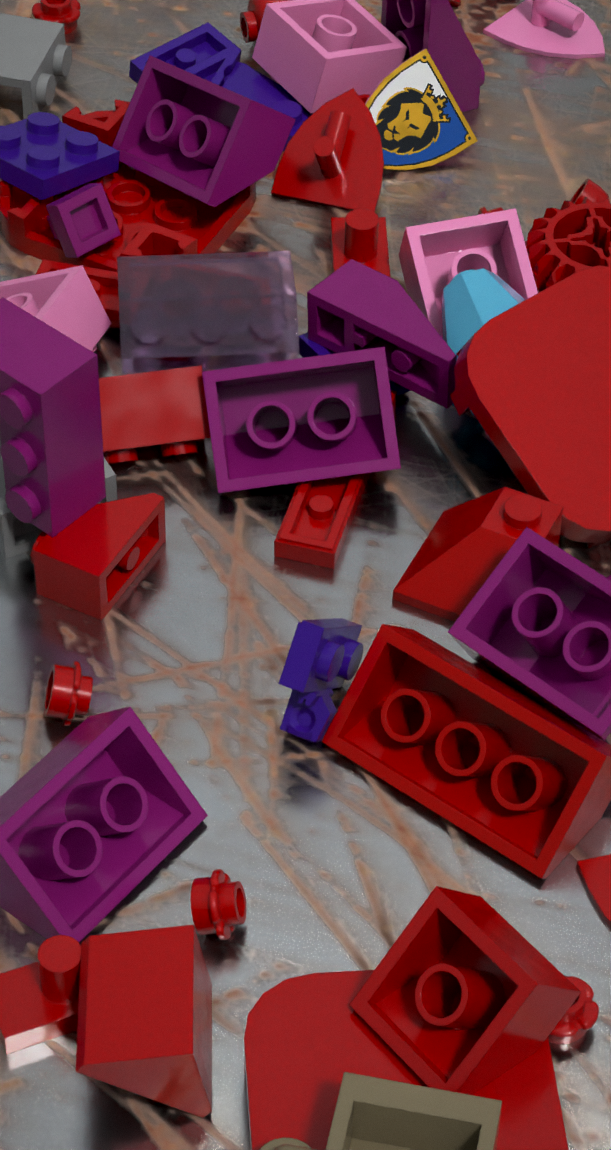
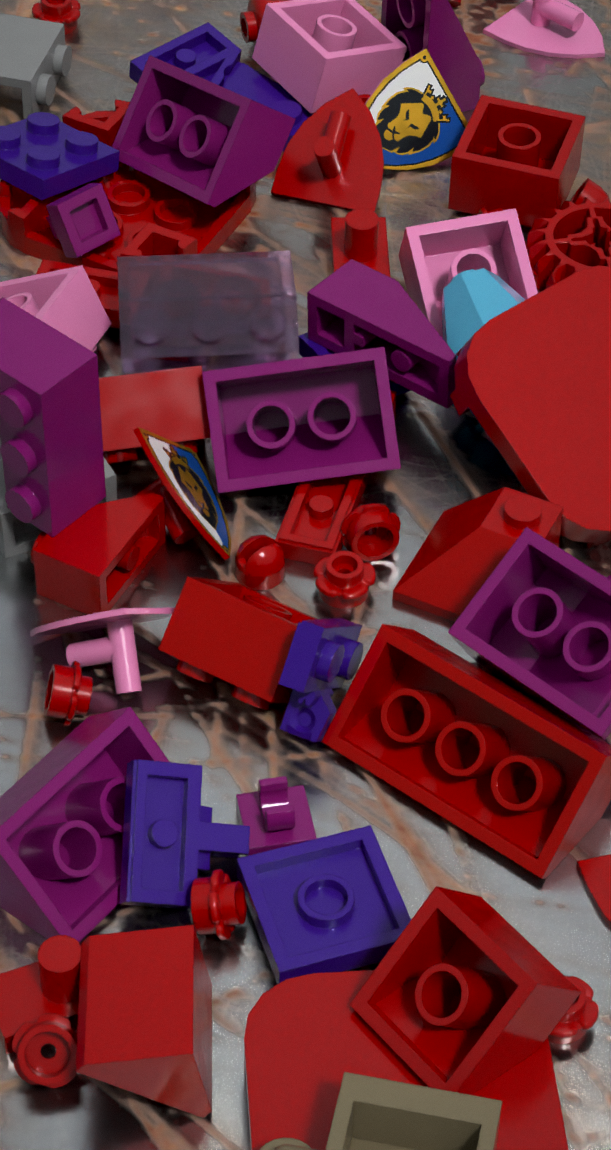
(30, 1062): none -> red plate
(117, 648): none -> bright pink shield
(170, 834): none -> dark purple hinge
(186, 491): none -> shield
(234, 636): none -> red slope
(260, 563): none -> red hinge
(275, 815): none -> magenta tile
(323, 903): none -> dark purple plate
(344, 579): none -> red plate
(371, 531): none -> red plate
(515, 159): none -> red brick

